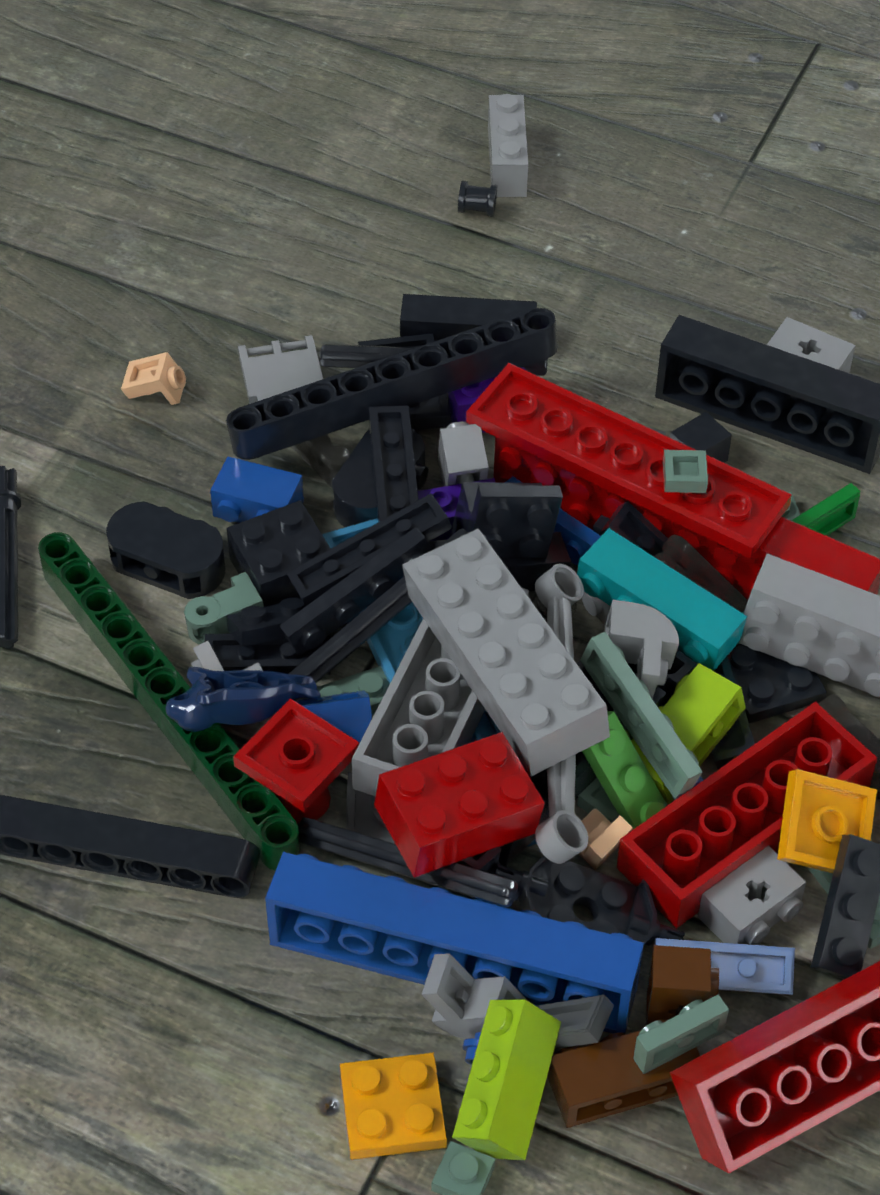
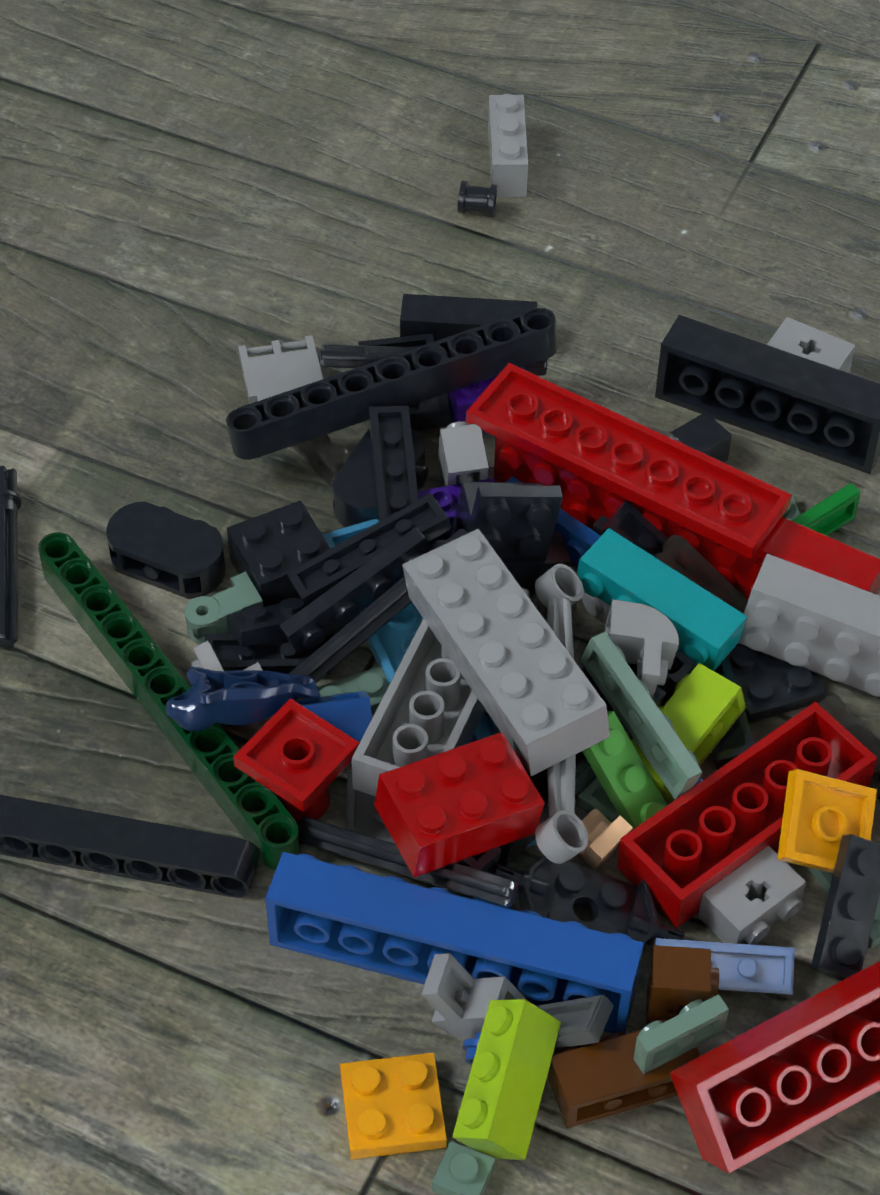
(154, 375): light nougat bracket -> none
(252, 489): blue brick -> none
(685, 471): sand green plate -> none

